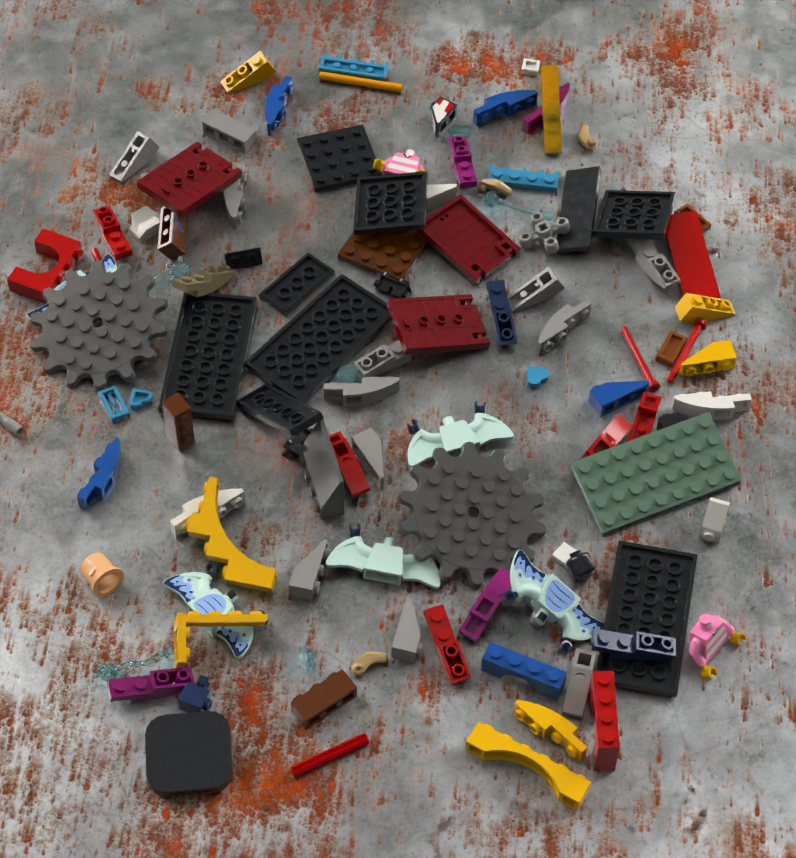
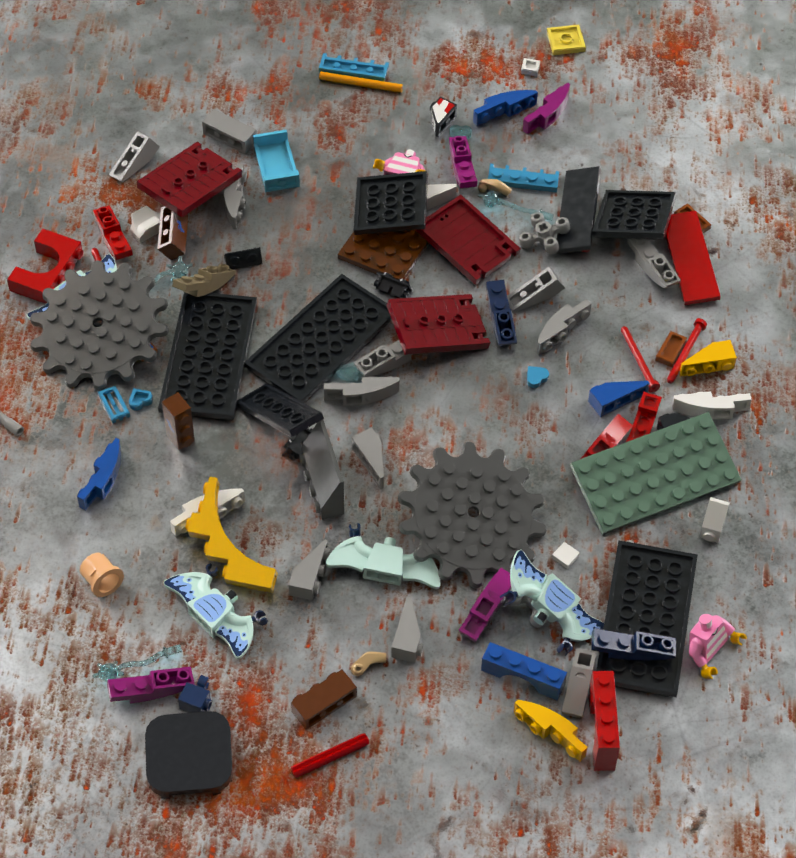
(194, 619): yellow bracket -> none
(248, 74): yellow slope -> none
(275, 161): none -> medium azure panel
(276, 102): blue slope -> none
(297, 284): black tile -> none
(306, 657): clear light blue tile -> none
(337, 157): black plate -> none
(349, 466): red slope -> none
(446, 645): red slope -> none
(455, 434): light aqua torso -> none
(491, 745): yellow arch -> none
(551, 108): yellow arch -> none
(566, 39): none -> light yellow tile
(580, 565): black head -> none
(585, 139): tan arm -> none
(703, 307): yellow slope -> none

